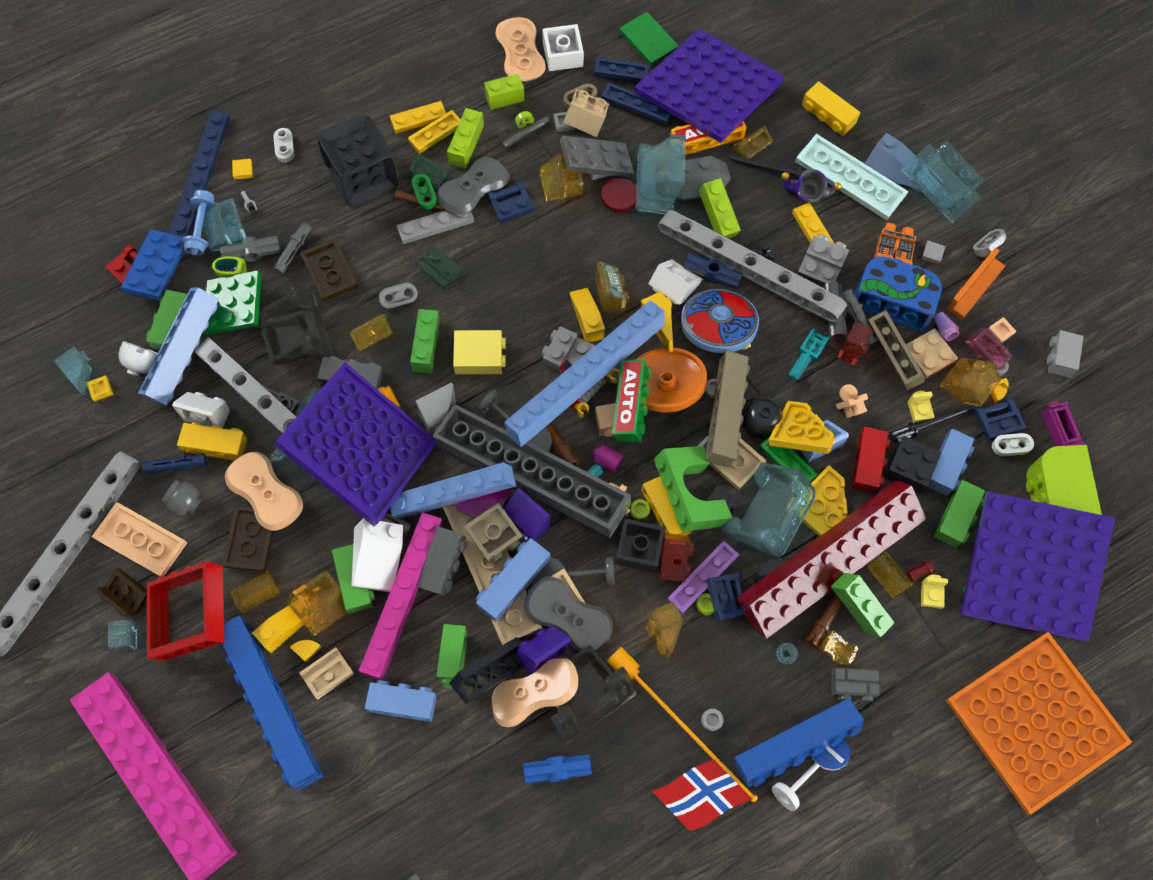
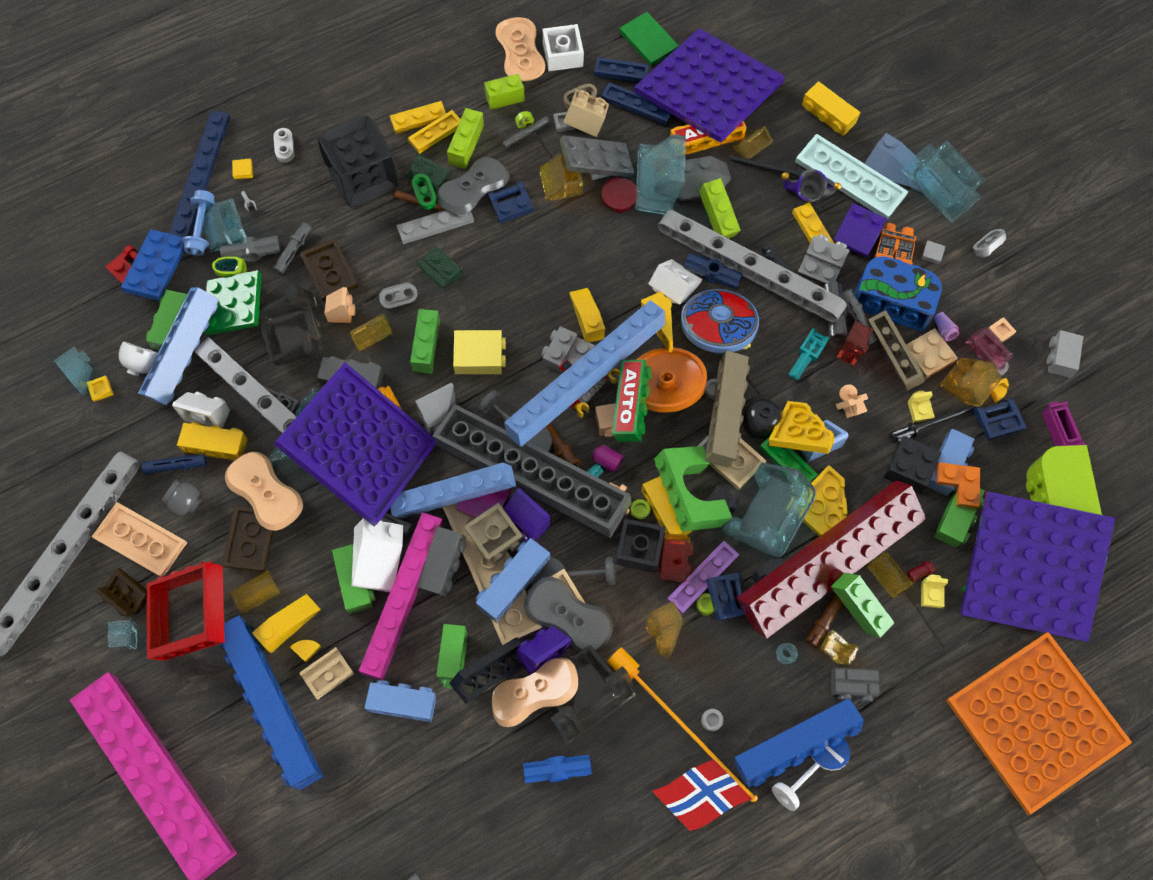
(318, 603): clear yellow slope -> none
(339, 306): none -> light nougat slope
(610, 288): clear yellow slope -> none
(860, 229): none -> dark purple slope
(870, 460): red brick -> none
(965, 479): none -> orange plate
(976, 285): orange fence -> none
(1011, 444): white plate -> none

